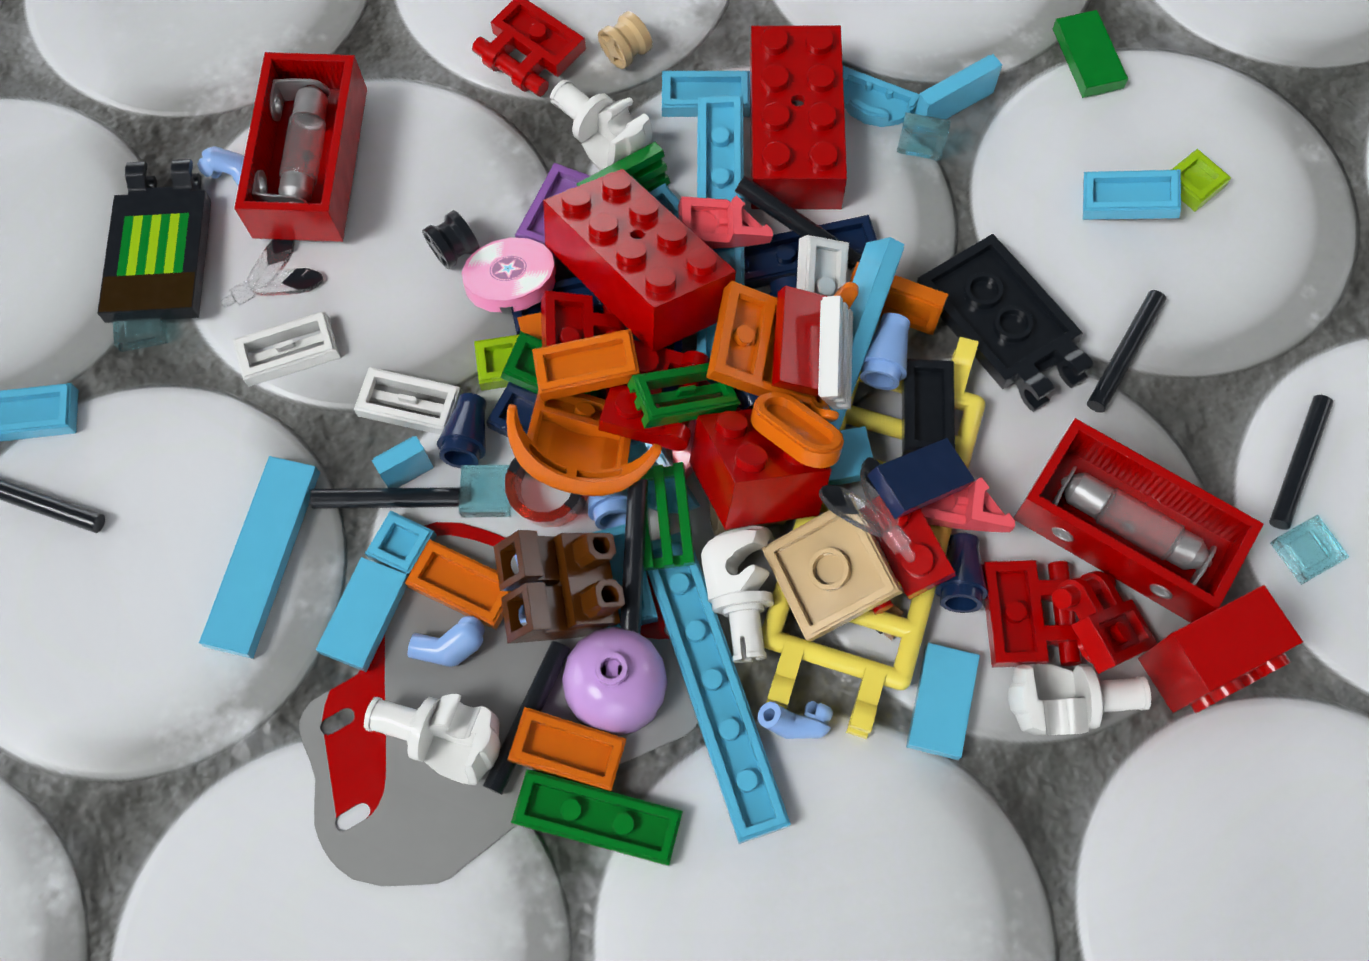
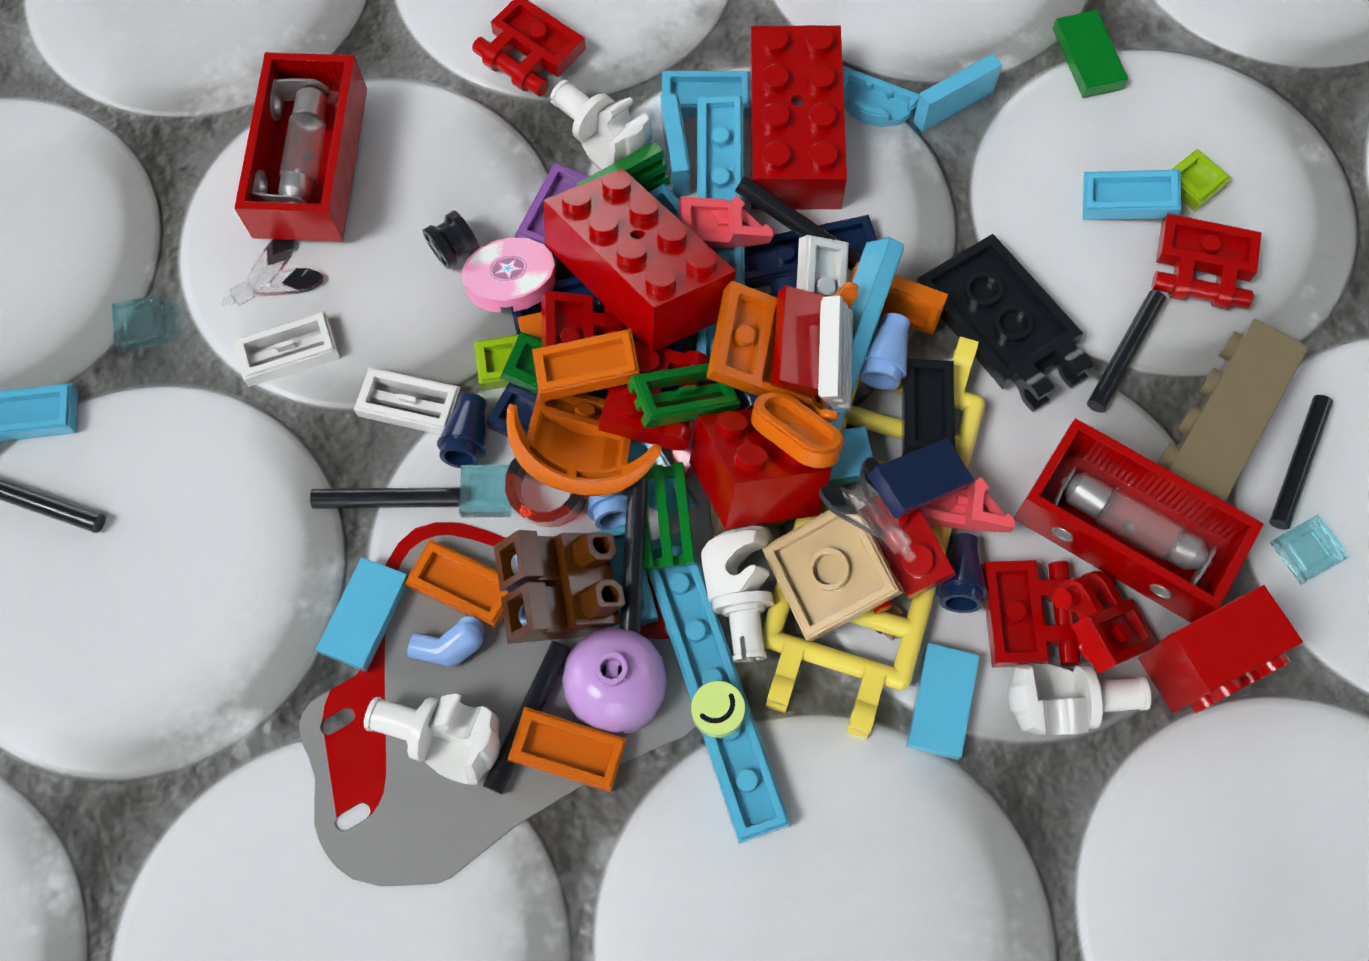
(156, 247): tile -> none
(219, 160): light blue arm -> none
(260, 558): medium azure tile -> none
(399, 543): medium azure tile -> none
(402, 463): medium azure tile -> none
(597, 817): green tile -> none
(625, 40): tan wheel -> none
(675, 145): none -> medium azure tile
(718, 709): none -> yellowish green tile
(794, 726): light blue arm -> none
(923, 136): clear light blue tile -> none
(1211, 249): none -> red plate
(1234, 409): none -> dark tan brick

